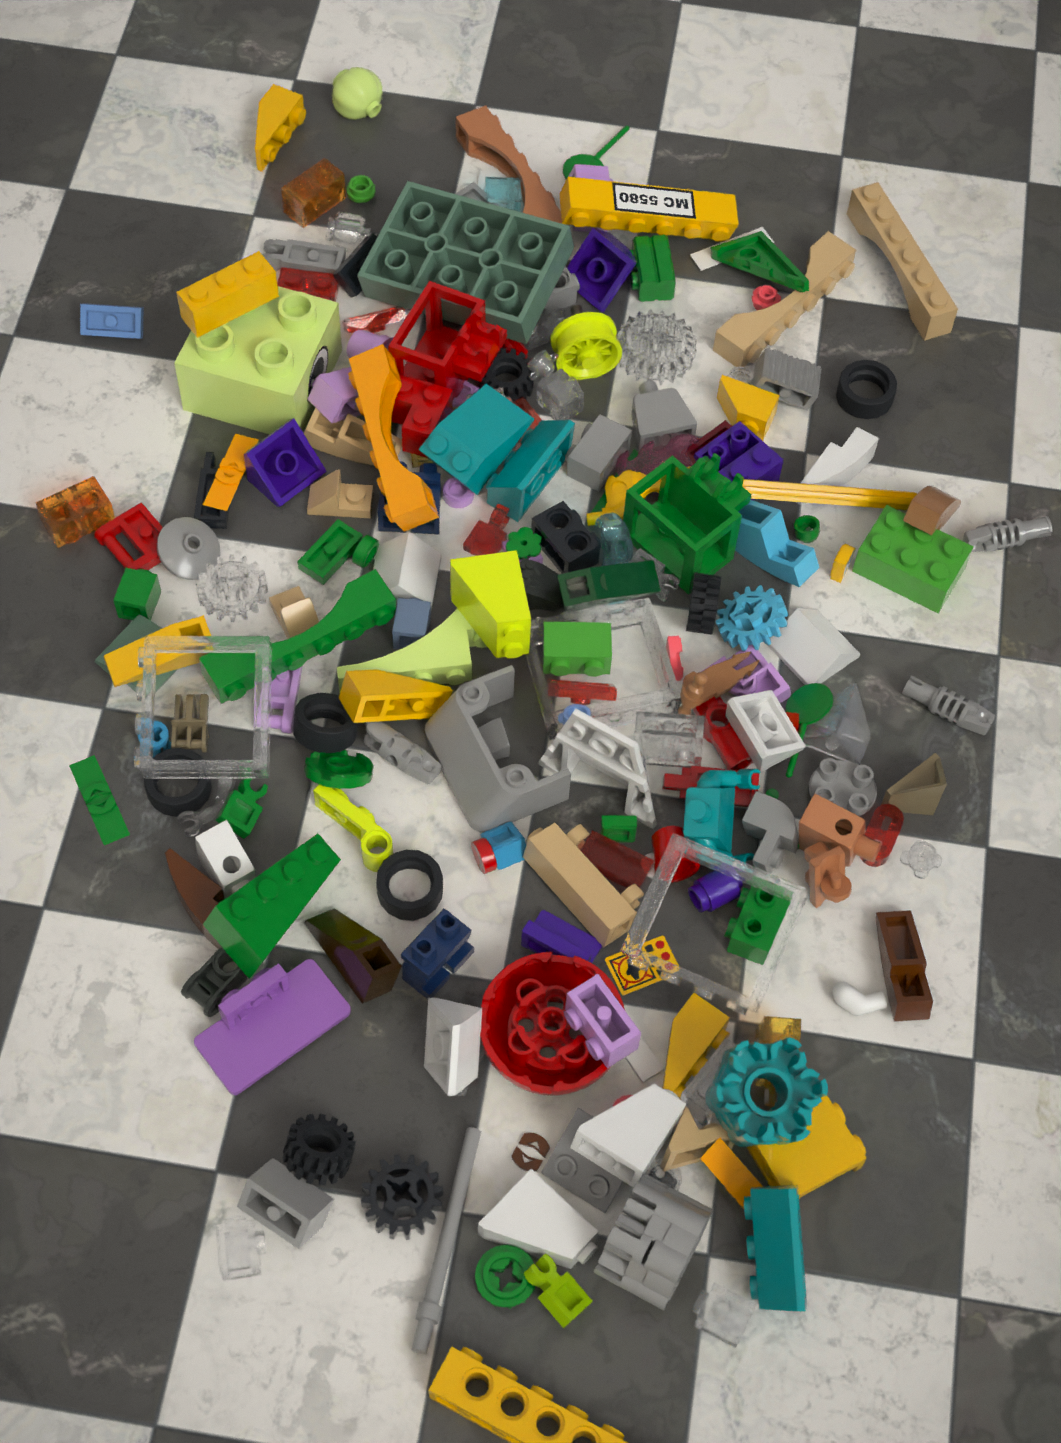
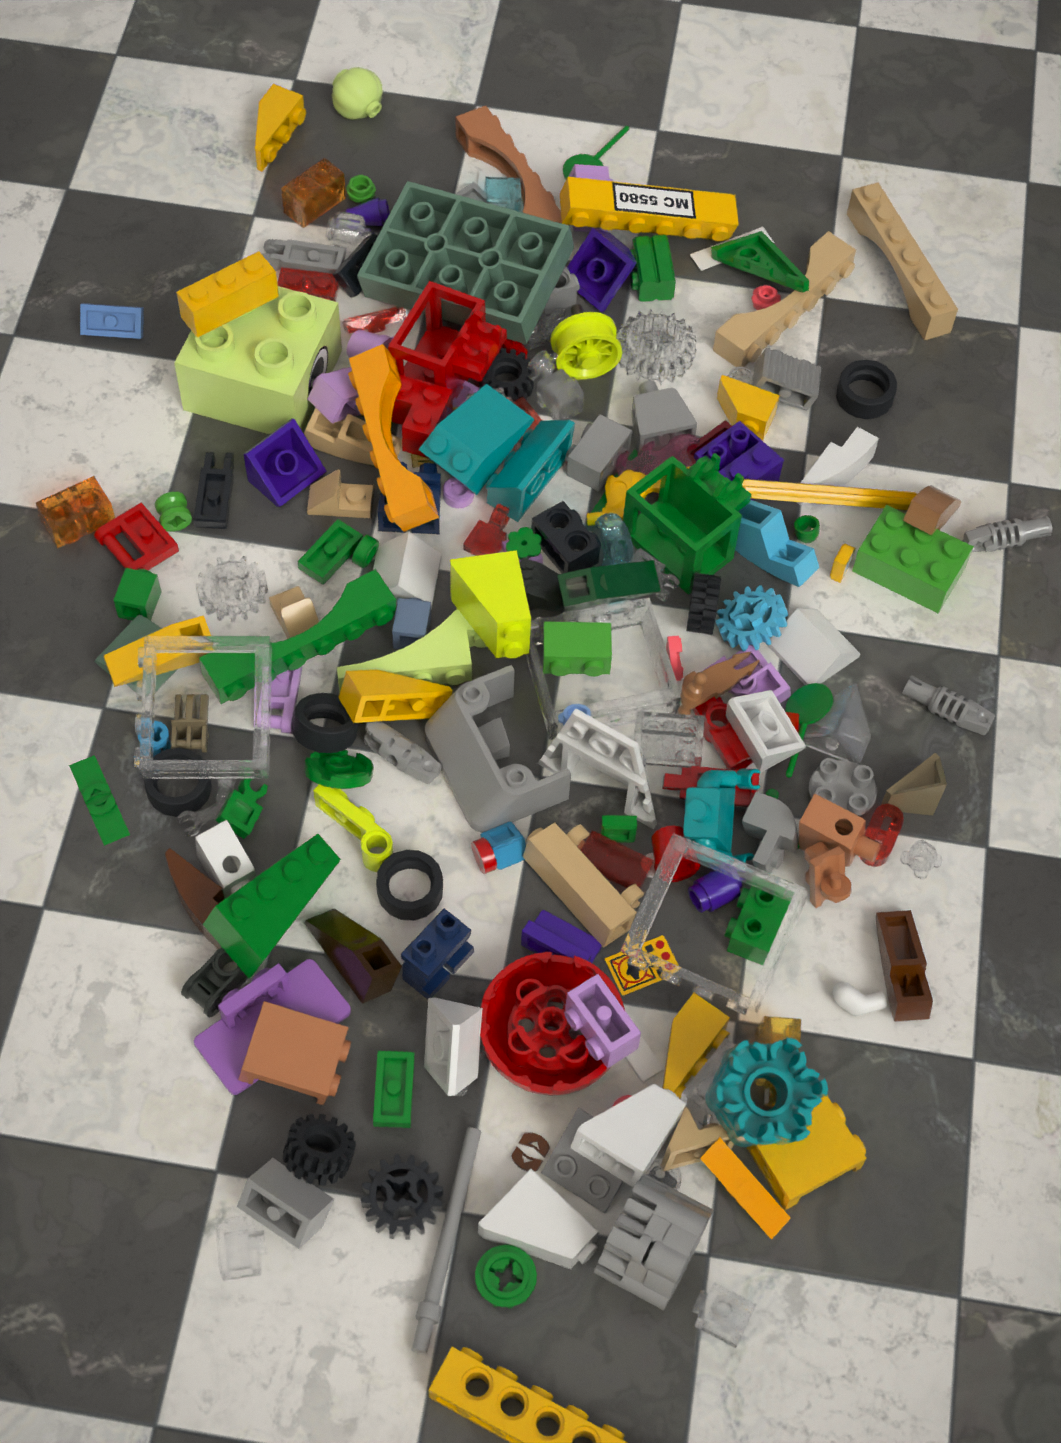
(173, 511): none -> bright green wheel
(176, 553): light grey dish -> none
(230, 473): light orange piece -> none
(296, 1052): none -> nougat panel
(374, 211): none -> dark purple cone
(394, 1089): none -> green plate
(561, 1294): lime plate -> none
(580, 691): clear red plate -> none
(776, 1248): teal slope -> none

